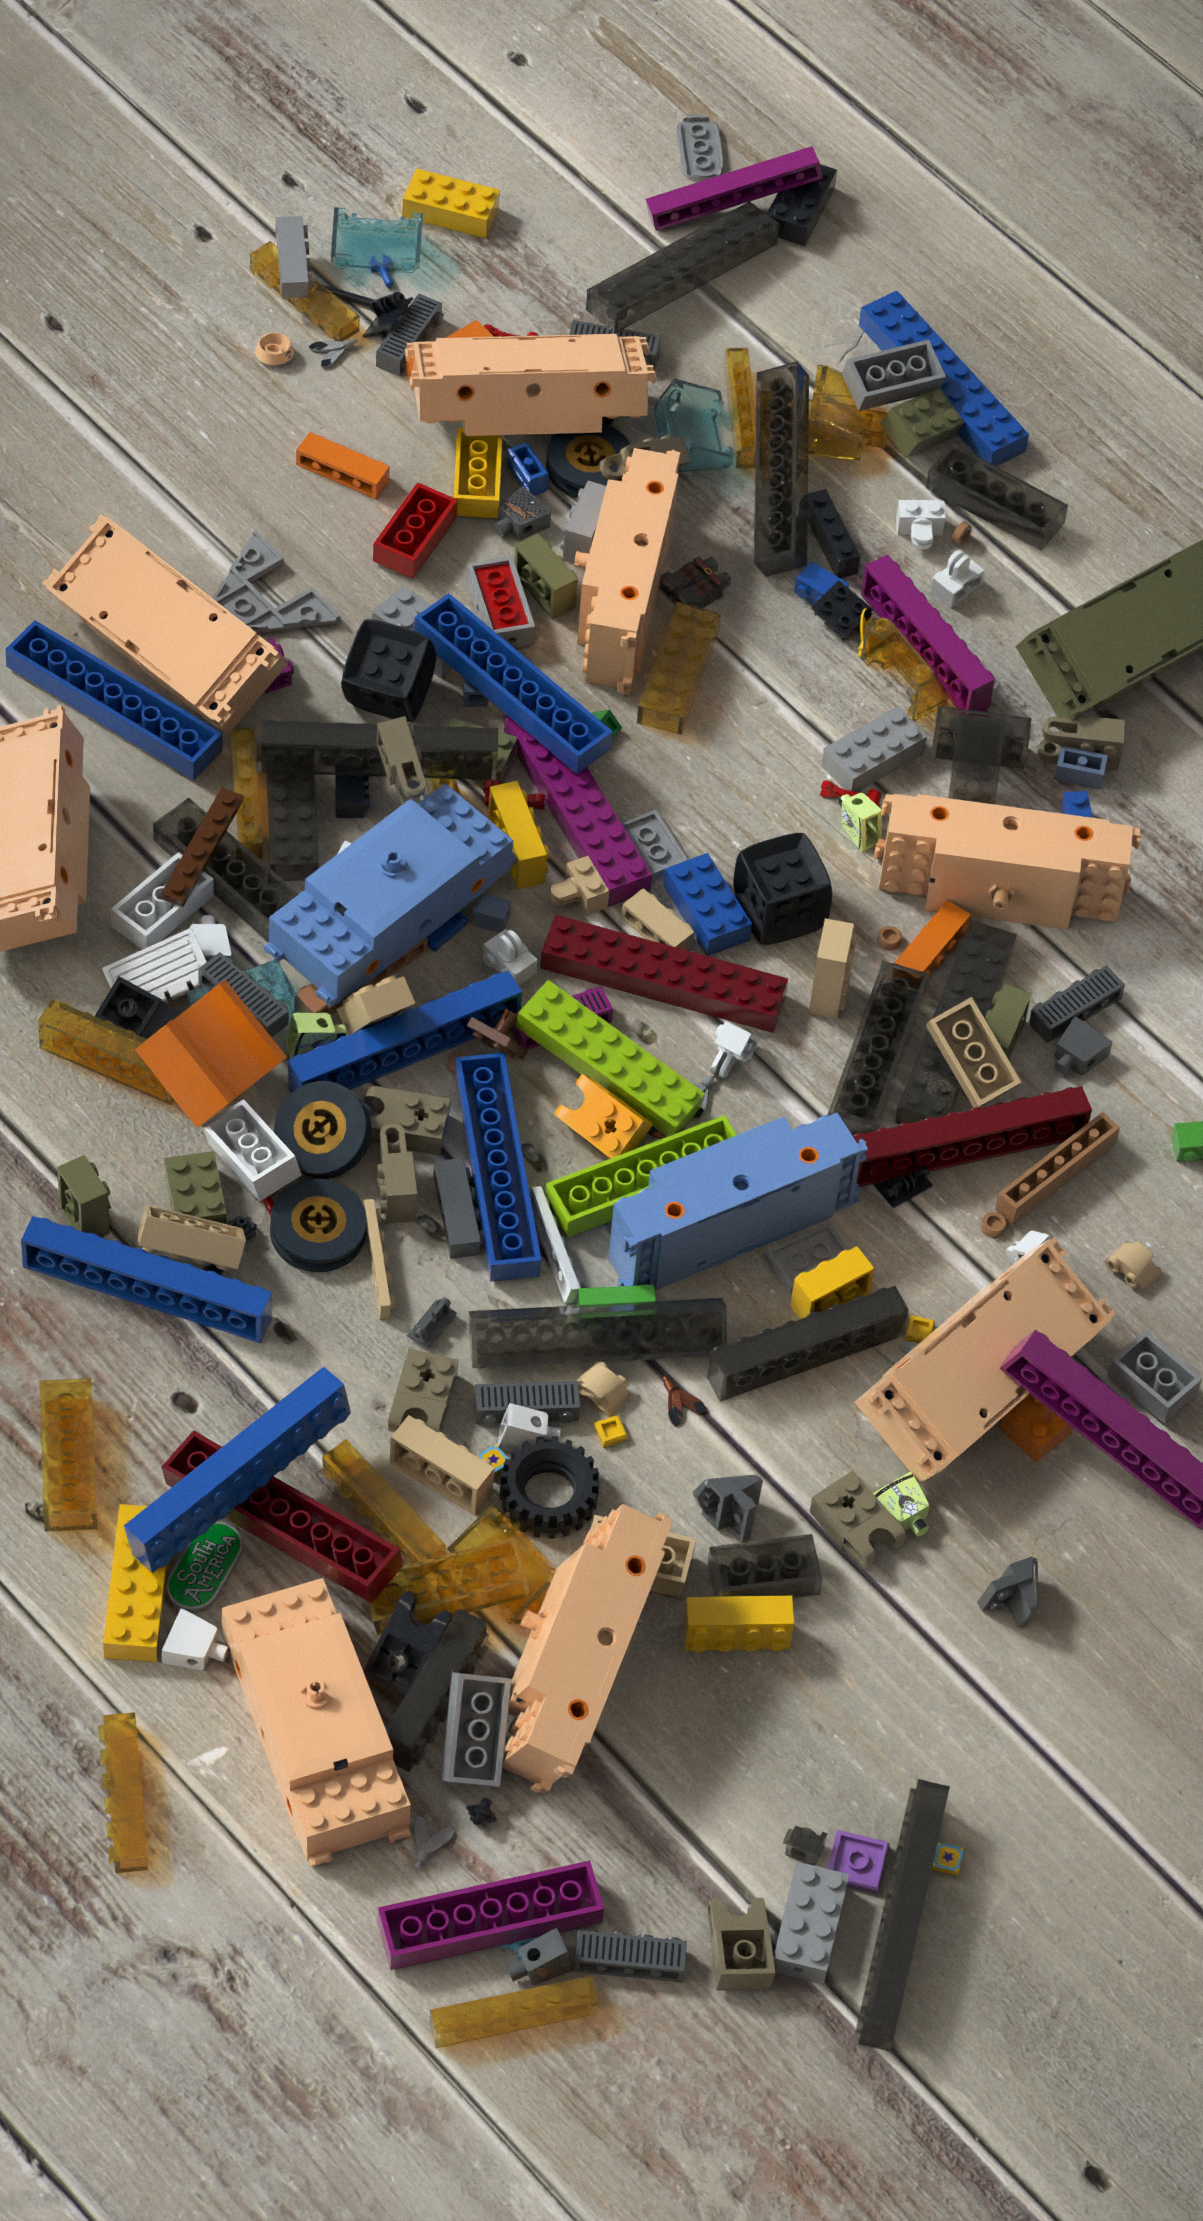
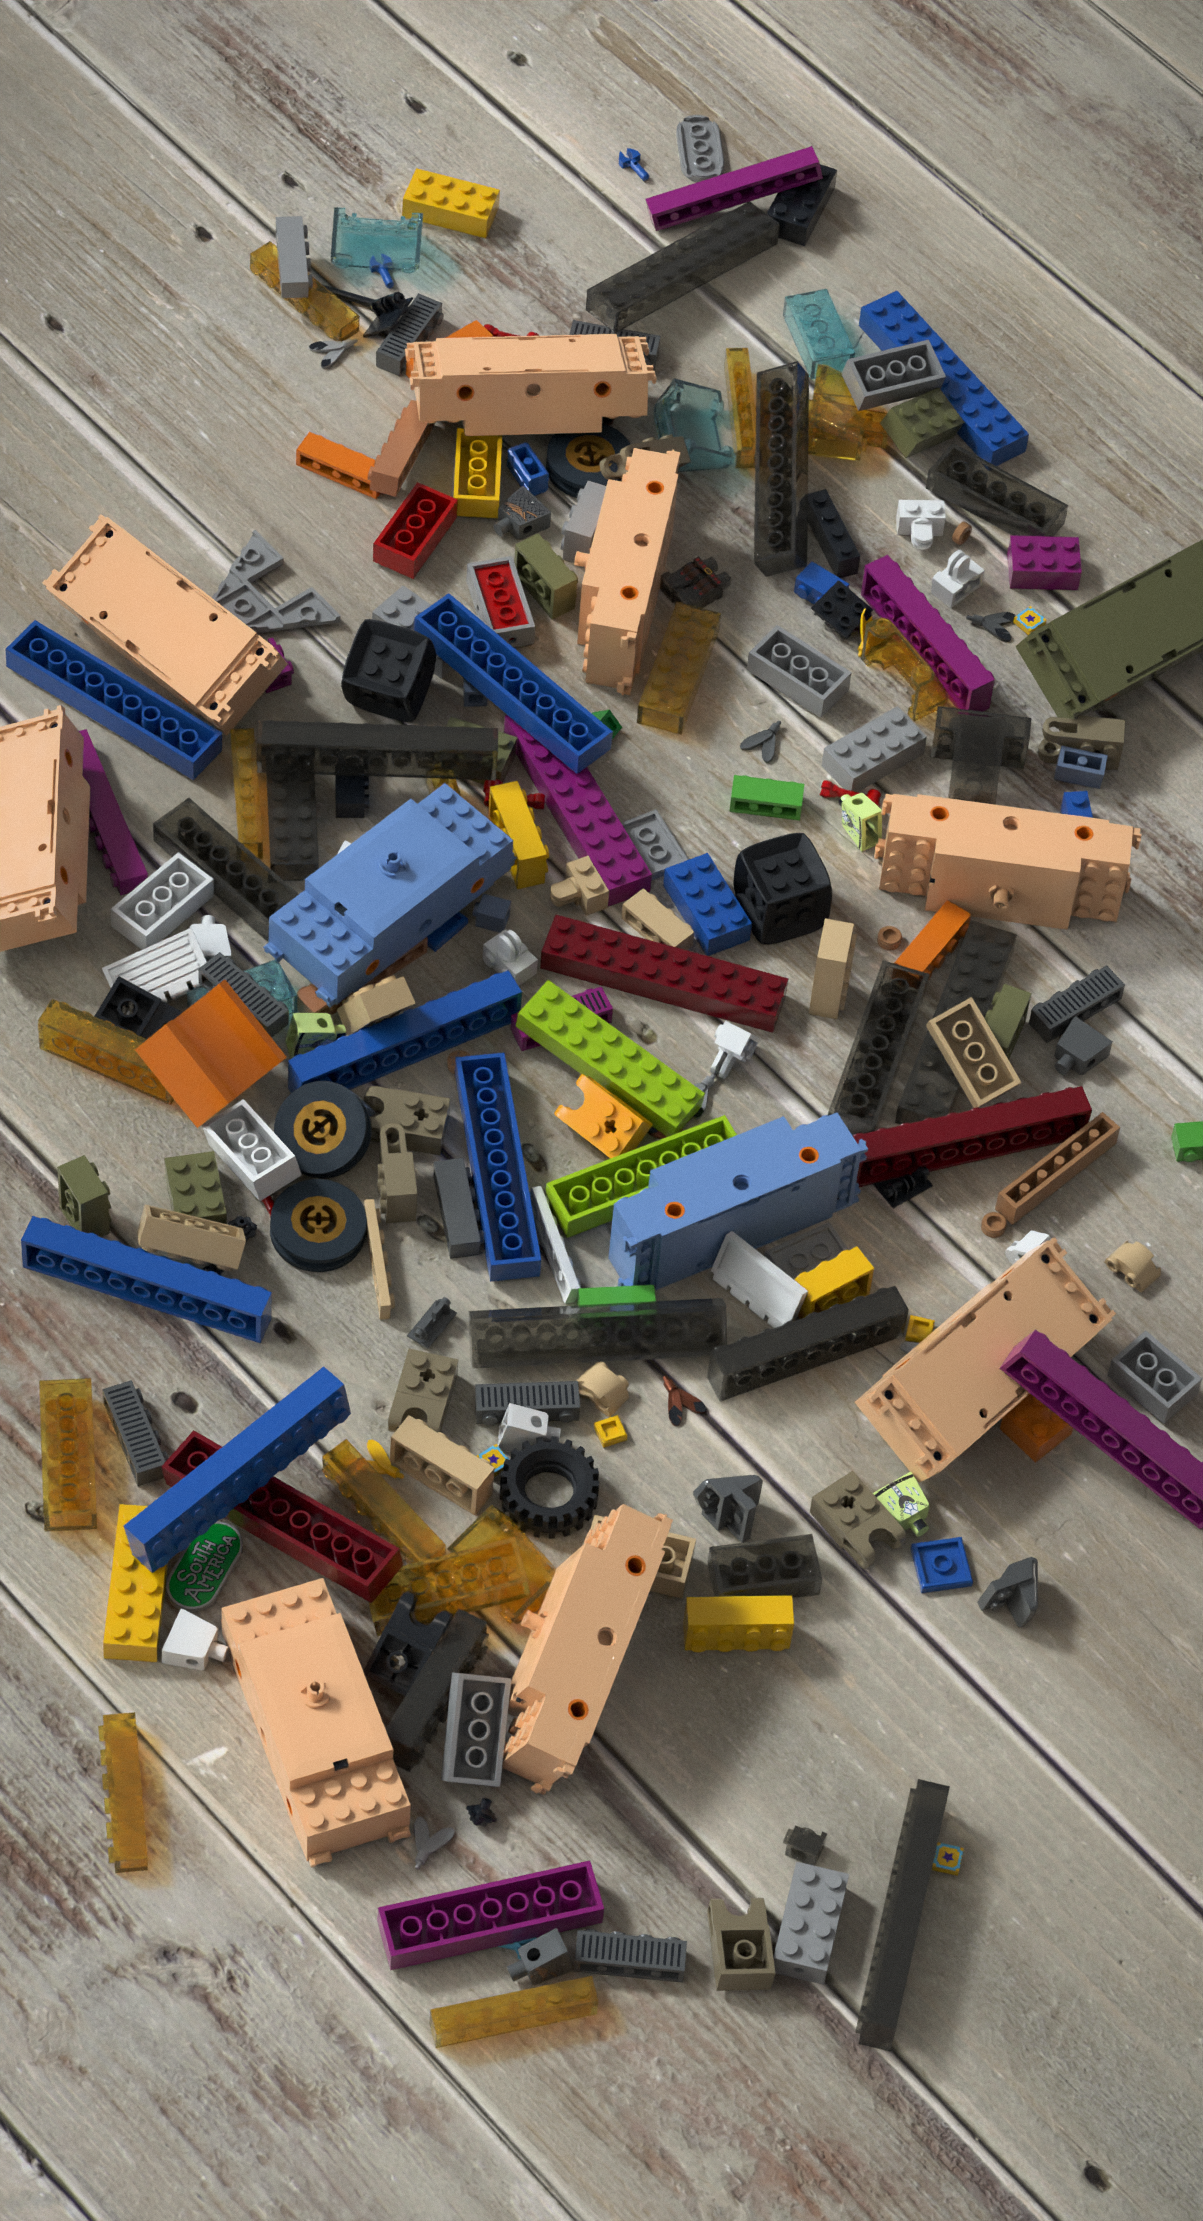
(109, 826): none -> magenta brick
(135, 1432): none -> dark grey brick
(202, 847): reddish brown plate -> none
(274, 349): light nougat hat -> none
(381, 1461): none -> yellow piece
(399, 452): none -> nougat brick
(401, 758): dark tan brick -> none
(498, 1036): reddish brown plate -> none
(632, 161): none -> blue bar
(757, 1281): none -> white hinge
(765, 737): none -> dark grey piece
(766, 797): none -> bright green brick
(799, 671): none -> light grey brick
(817, 331): none -> clear light blue brick
(860, 1858): medium lavender tile -> none
(941, 1565): none -> blue tile
(993, 623): none -> dark grey piece
(1029, 620): none -> yellow tile
(1044, 562): none -> magenta brick

